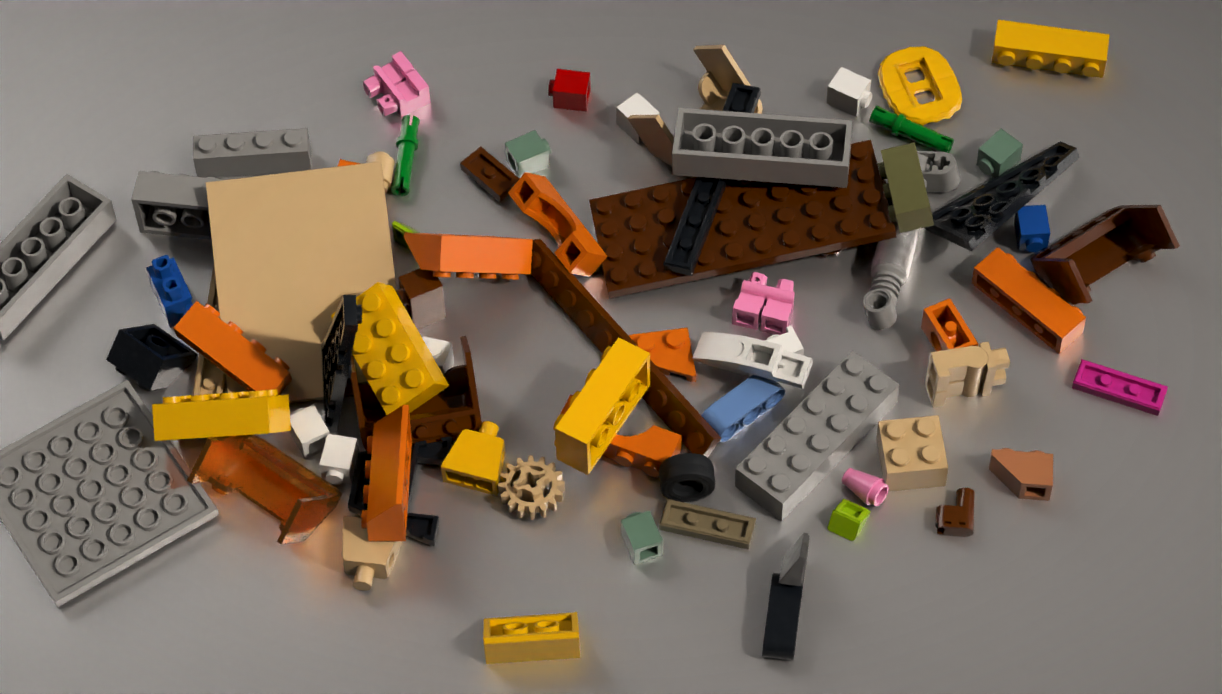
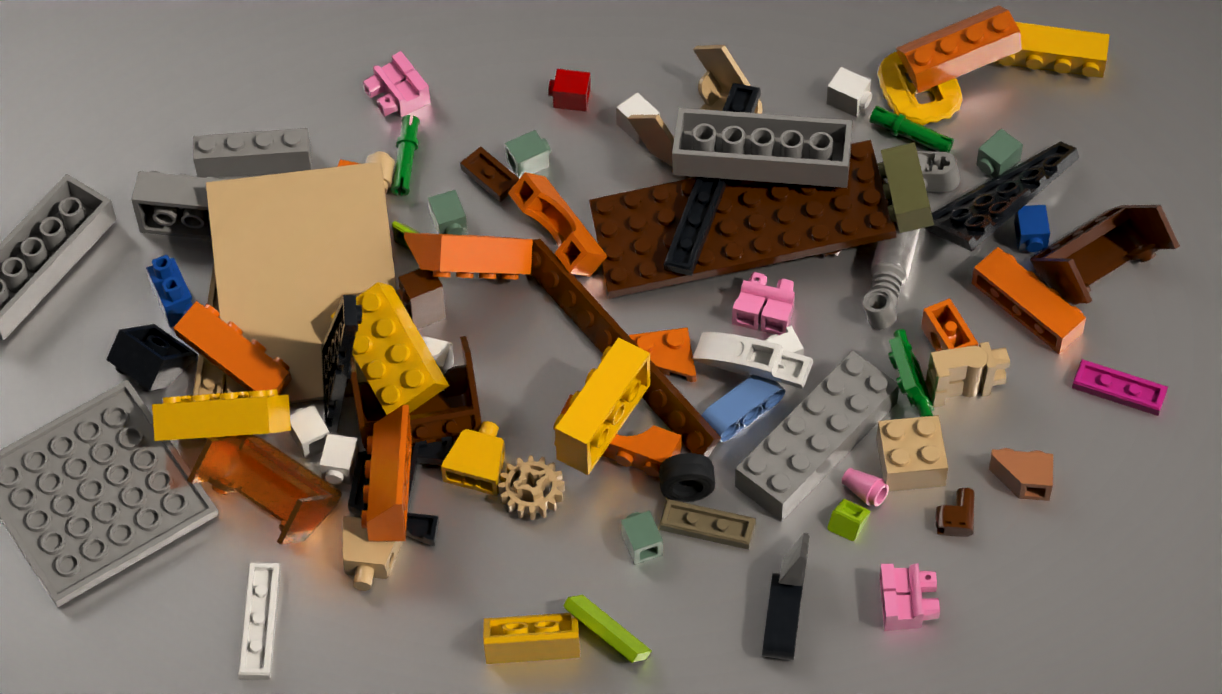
(259, 621): none -> white tile
(447, 213): none -> sand green brick
(607, 628): none -> lime tile
(902, 597): none -> bright pink hips
(911, 377): none -> green plate
(960, 48): none -> orange slope

